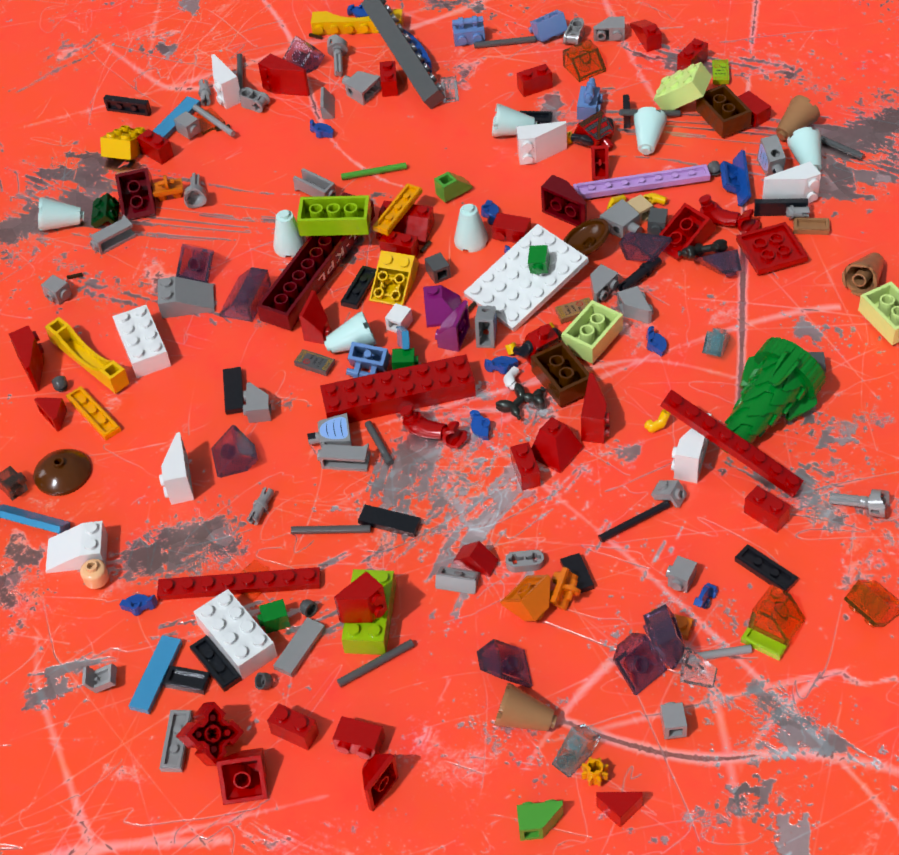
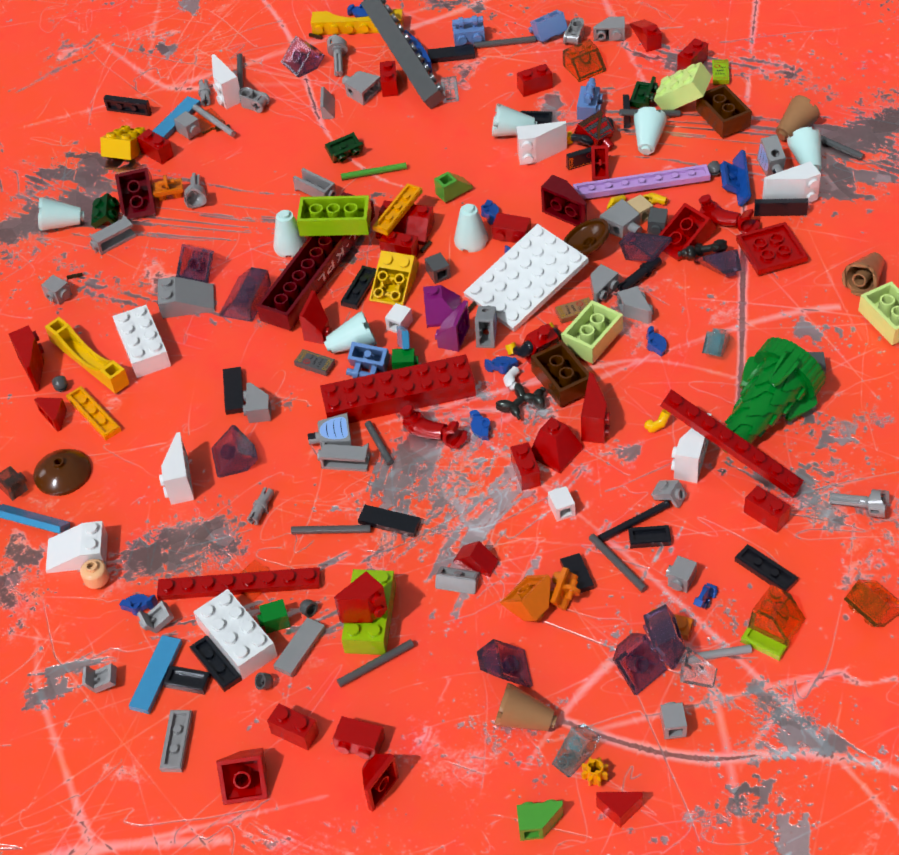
(156, 617): none -> light grey bracket
(210, 733): red brick -> none
(283, 76): red slope -> none
(322, 130): blue piece -> none
(344, 147): none -> dark green bracket
(451, 53): none -> black tile
(524, 561): light grey beam -> none
(539, 259): green brick -> none
(561, 503): none -> white brick
(578, 158): none -> tile
(618, 563): none -> dark grey bar
(643, 93): none -> dark green bracket
(649, 536): none -> black tile
(760, 110): red brick -> none
(797, 211): light grey pin -> none
(811, 226): medium nougat tile -> none

